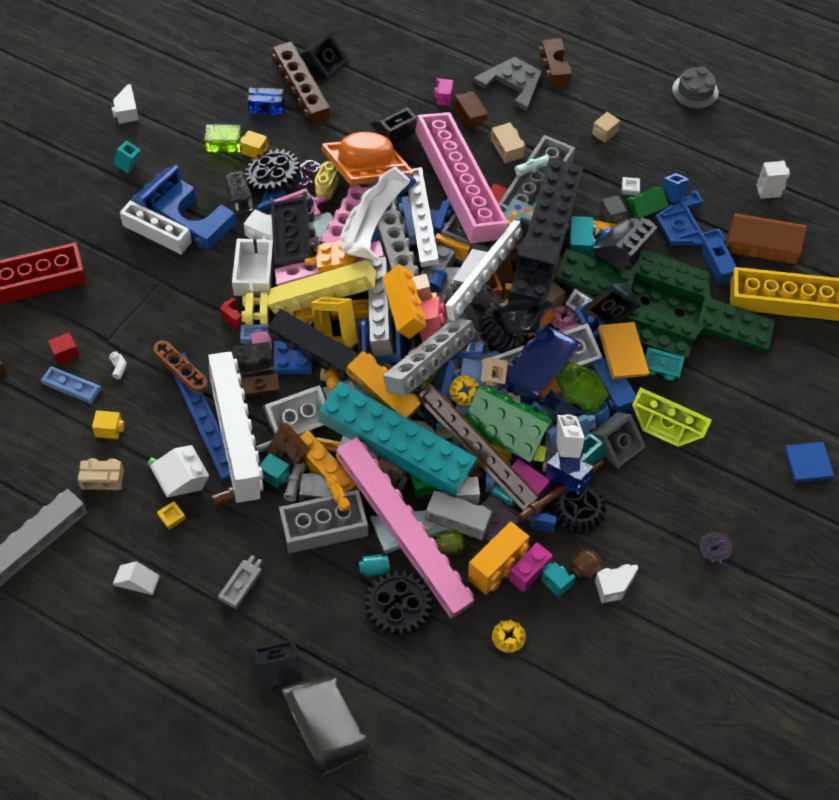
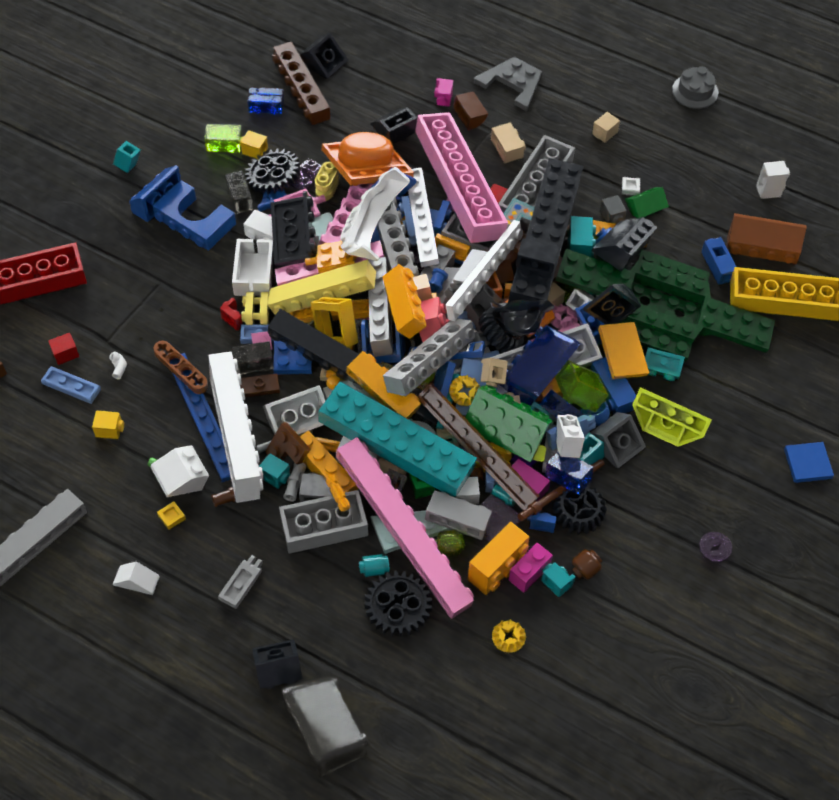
(101, 474): tan brick -> none
(125, 106): white slope -> none
(155, 227): white brick -> none
(532, 165): light aqua pin -> none
(556, 70): reddish brown arch -> none
(615, 582): white slope -> none
(675, 187): blue brick -> none
(680, 226): blue wing -> none

